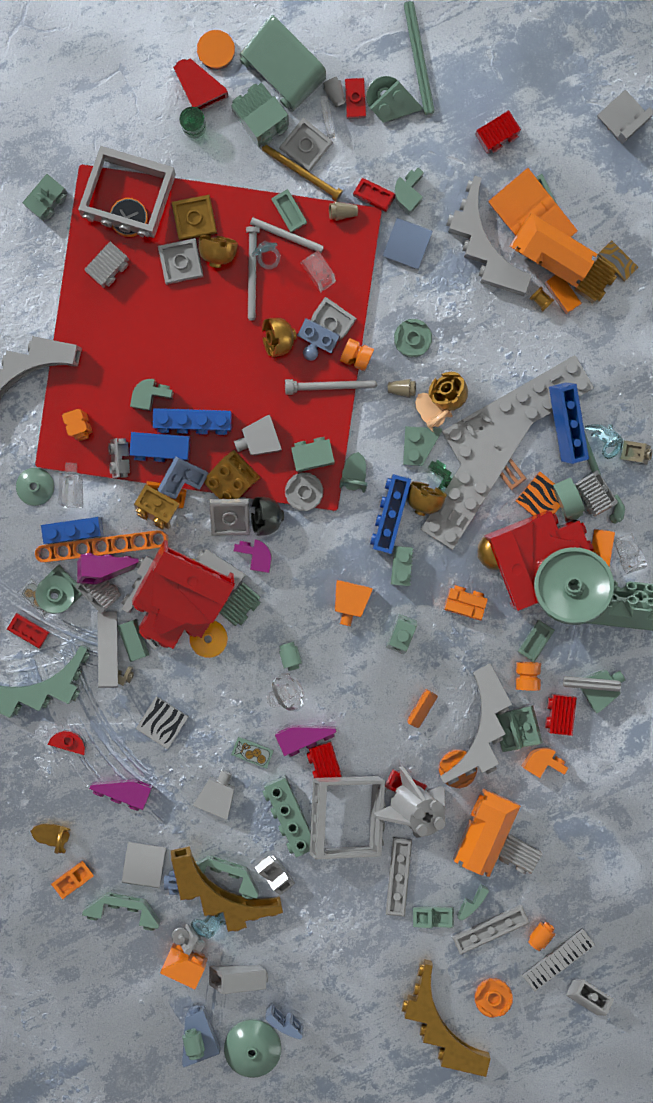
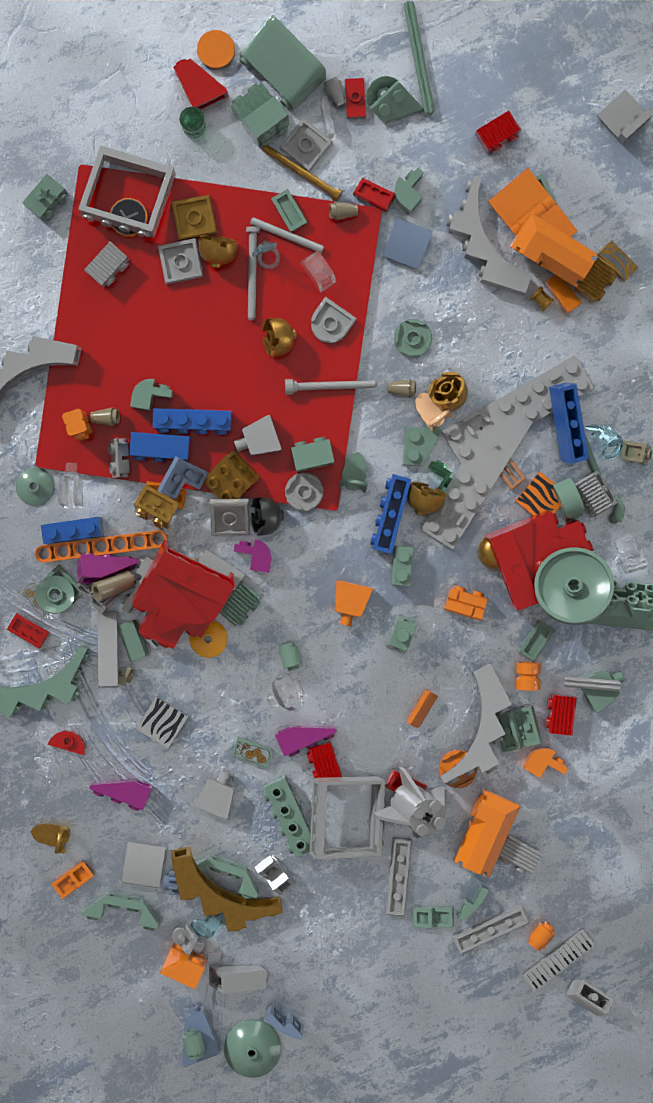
(106, 416): none -> dark tan cone
(113, 585): none -> dark tan brick
(318, 337): sand blue plate -> none
(357, 354): orange wheel -> none
(455, 1052): pearl gold arch -> none
(493, 997): orange tile -> none
(603, 543): orange slope -> none

